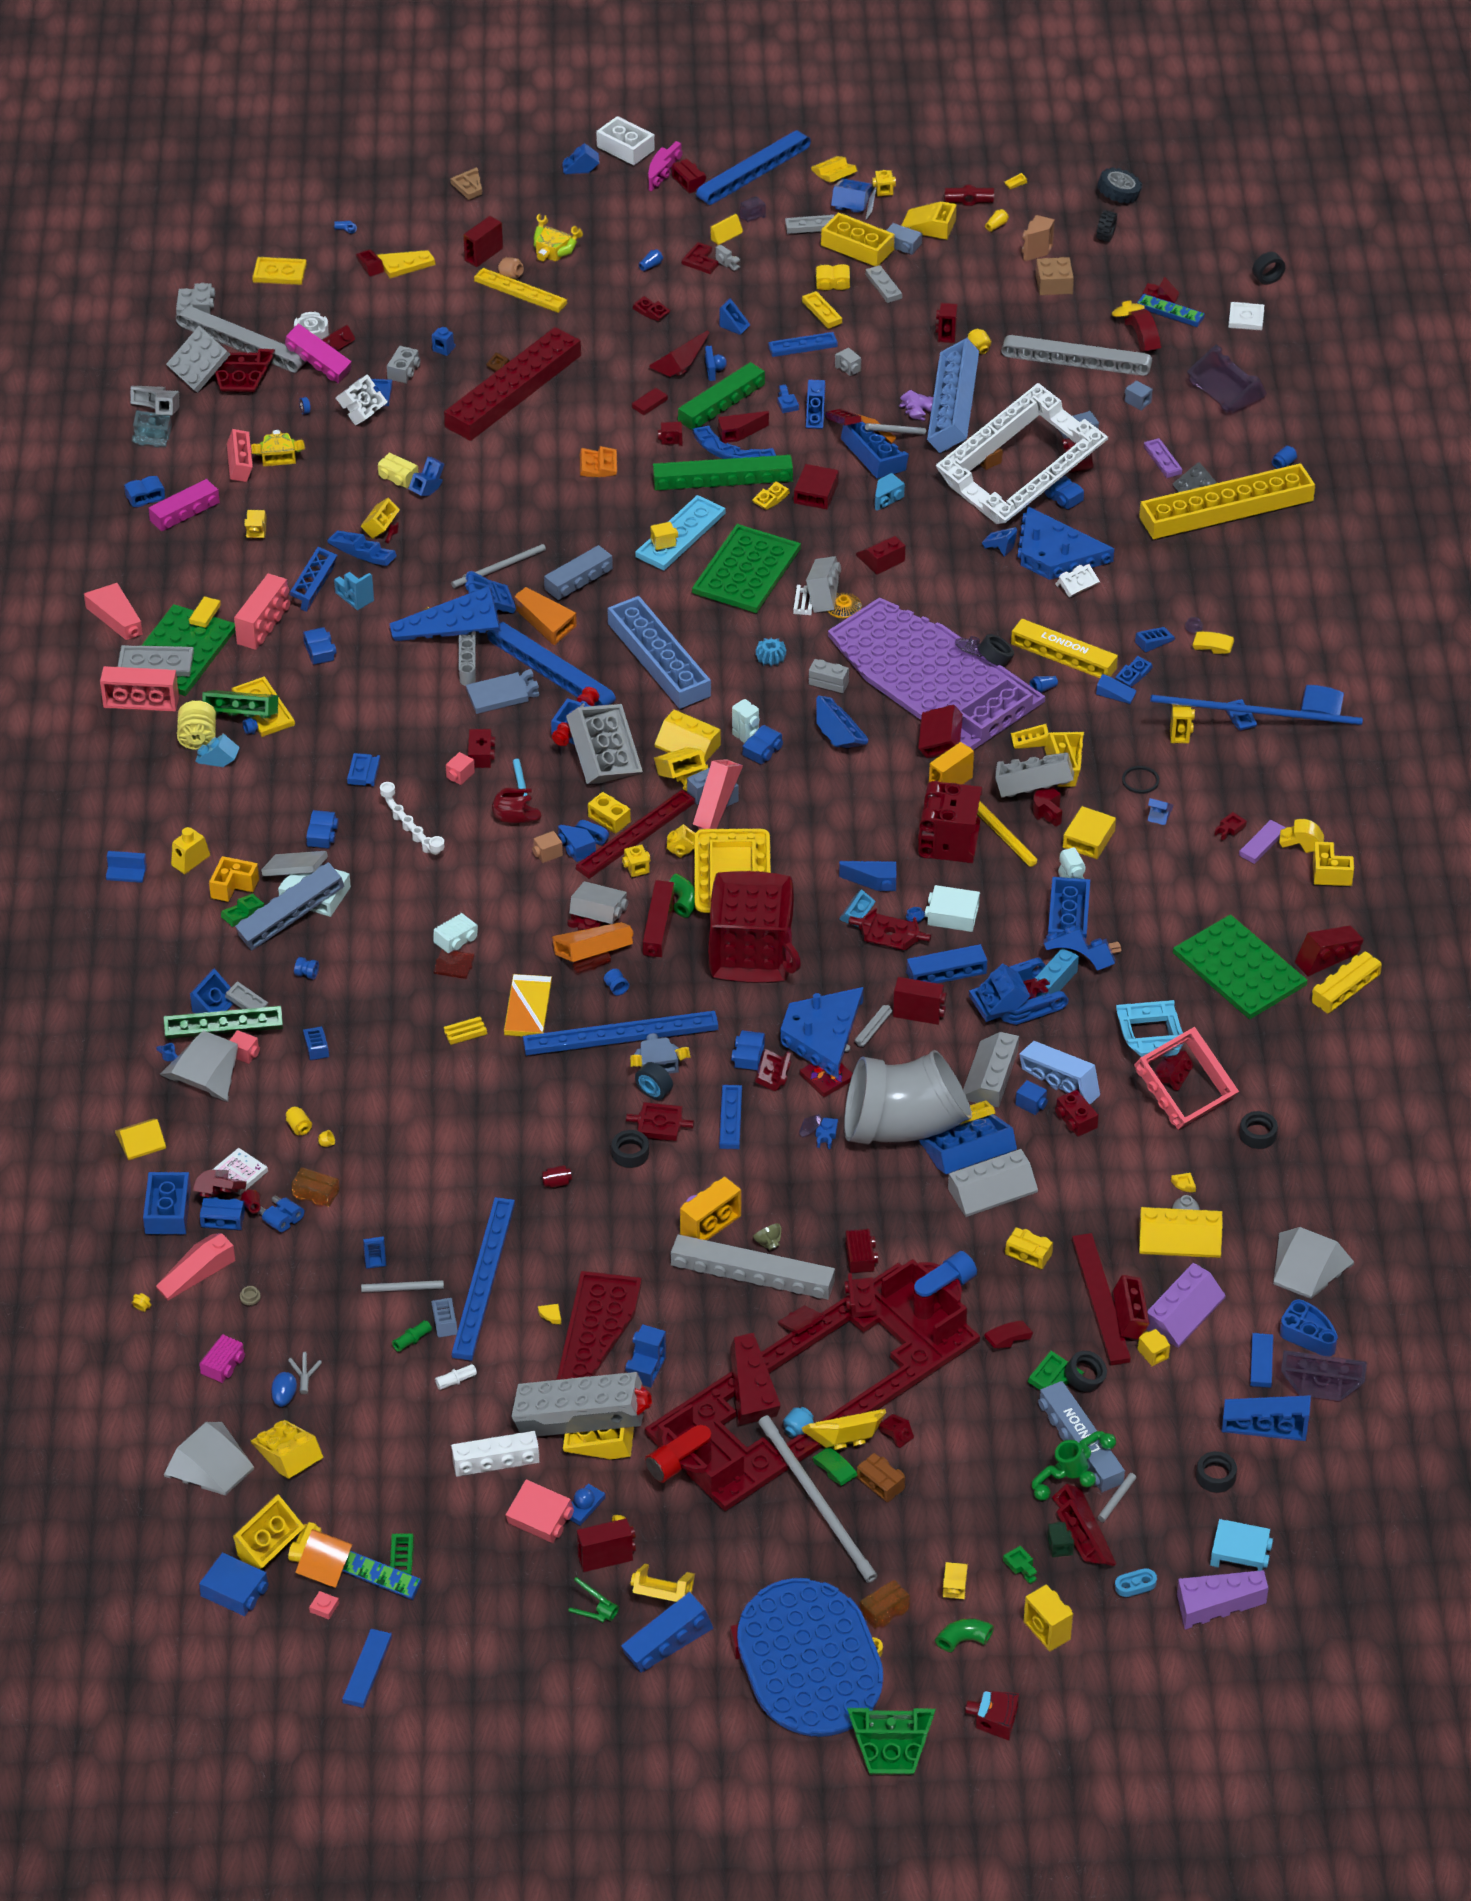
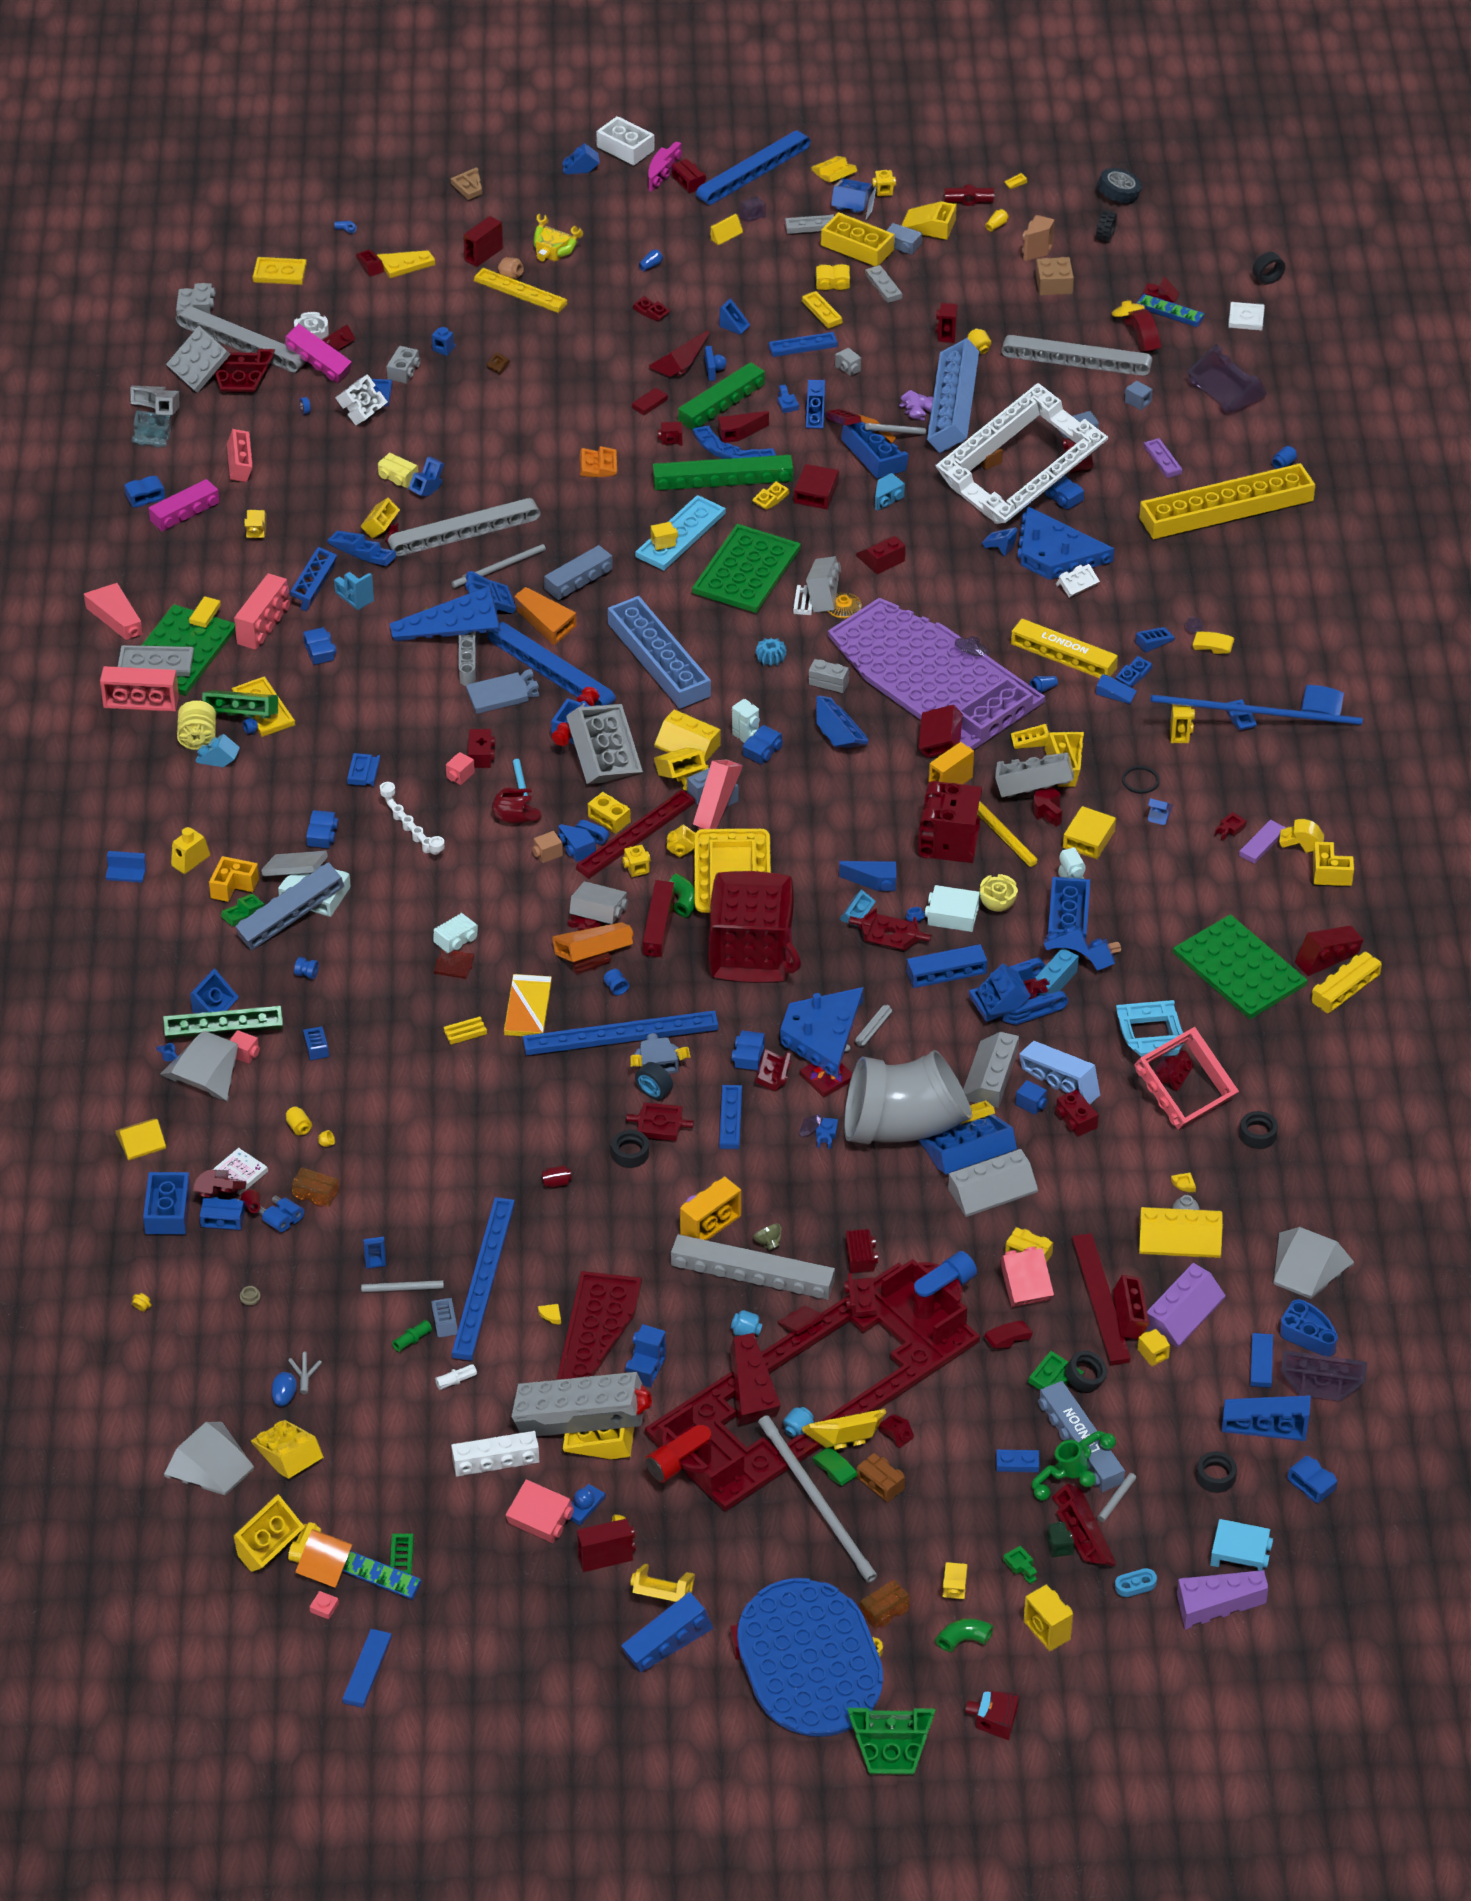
(197, 1264): coral wedge -> none
(222, 1358): dark pink brick -> none
(233, 1584): blue brick -> none
(244, 997): light grey plate -> none
(278, 449): yellow torso -> none
(464, 527): none -> light grey beam
(512, 383): dark red brick -> none
(606, 1608): green plant -> none
(698, 259): dark red tile -> none
(725, 258): light grey plate -> none
(745, 1323): none -> dark azure head
(919, 1001): dark red brick -> none
(996, 650): black tyre -> none
(998, 892): none -> light yellow cylinder
(1017, 1460): none -> blue plate
(1026, 1276): none -> coral brick
(1194, 478): flat silver bracket -> none
(1312, 1479): none -> blue brick

